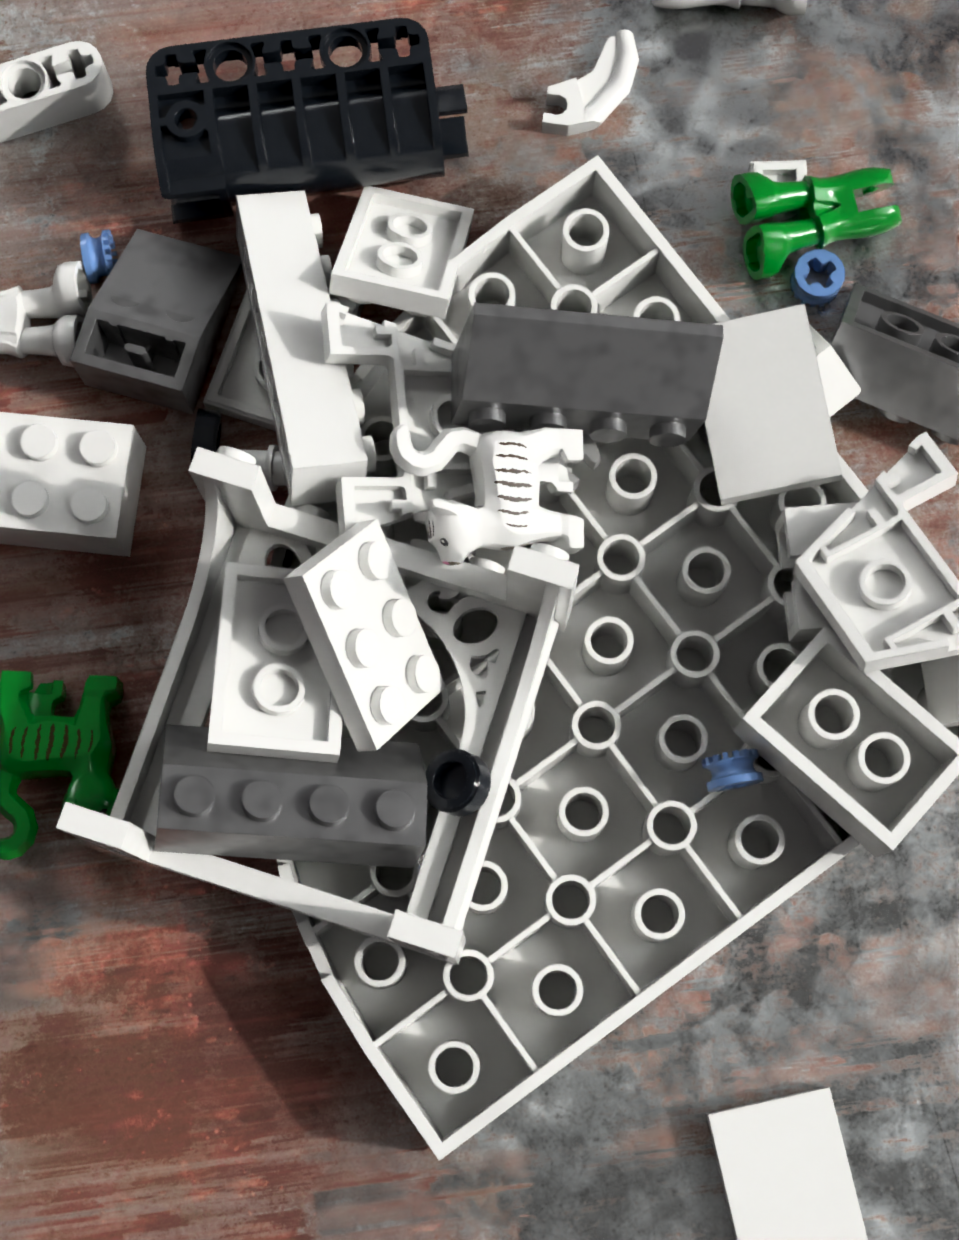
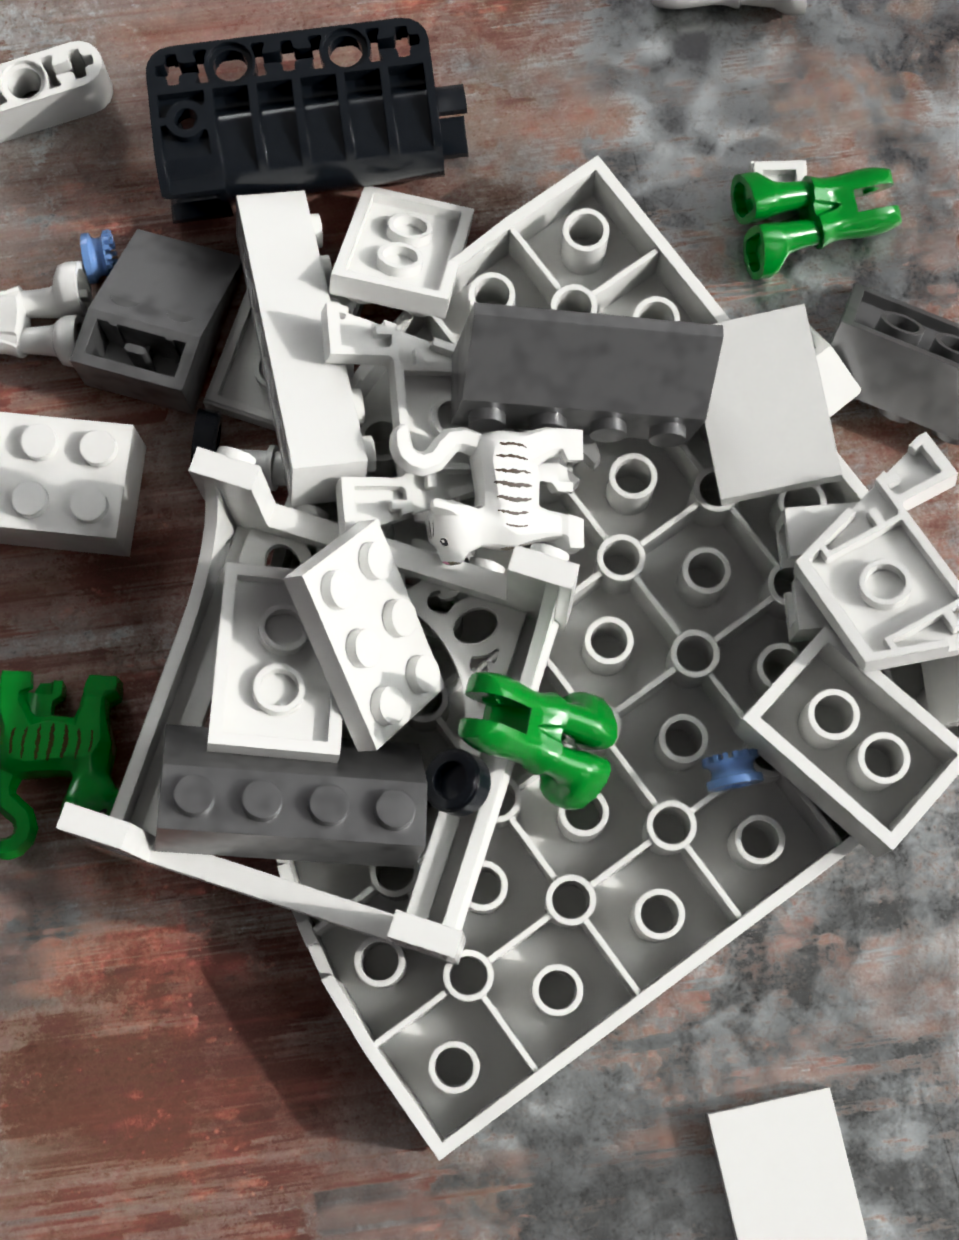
(529, 731): none -> green piece
(598, 93): white piece -> none
(815, 293): medium blue bush -> none

